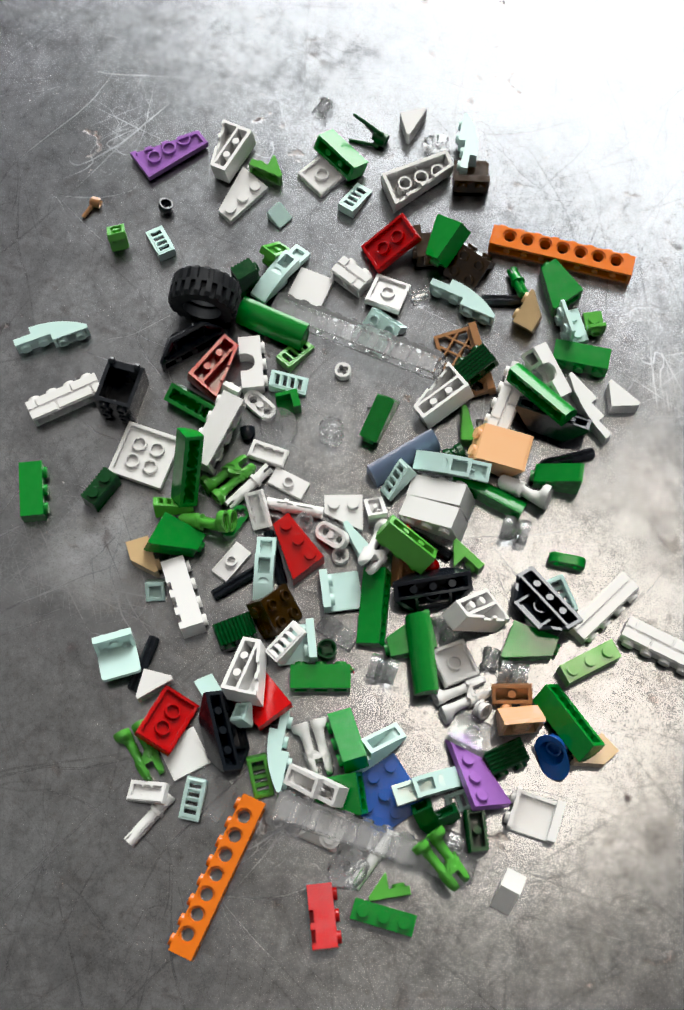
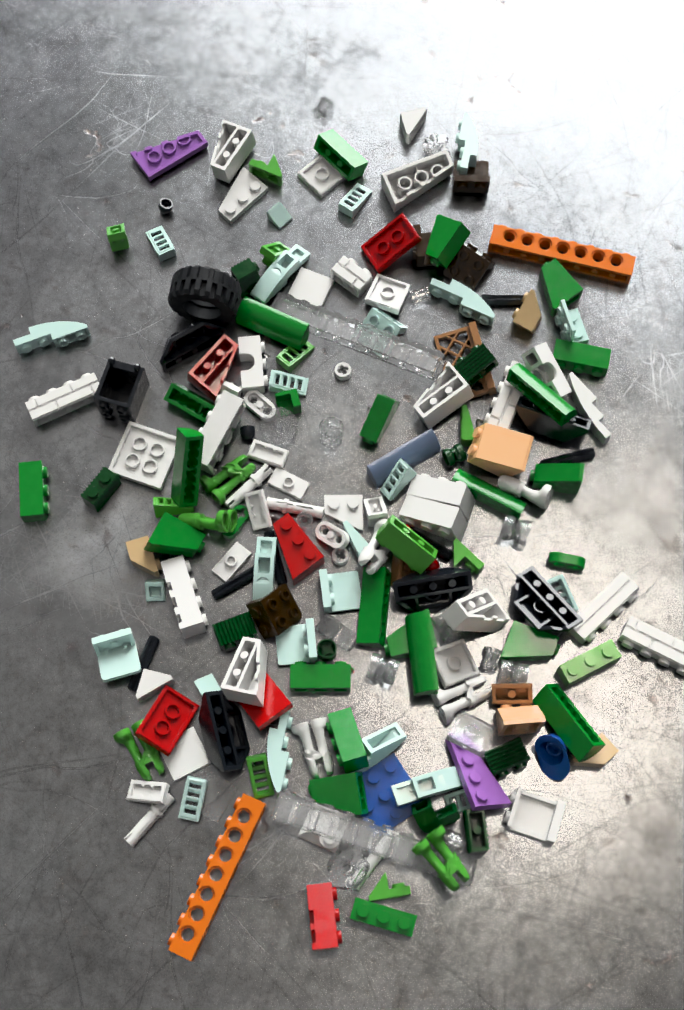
(94, 202): medium nougat hand -> none
(242, 715): light aqua slope -> none
(276, 645): white slope -> none
(316, 786): white slope -> none
(379, 137): dark green plant -> none
(452, 465): light aqua slope -> none
(482, 709): white bush -> none
(508, 891): white slope -> none
(517, 281): green axle -> none
(594, 323): bright green bracket -> none
(620, 400): white slope -> none

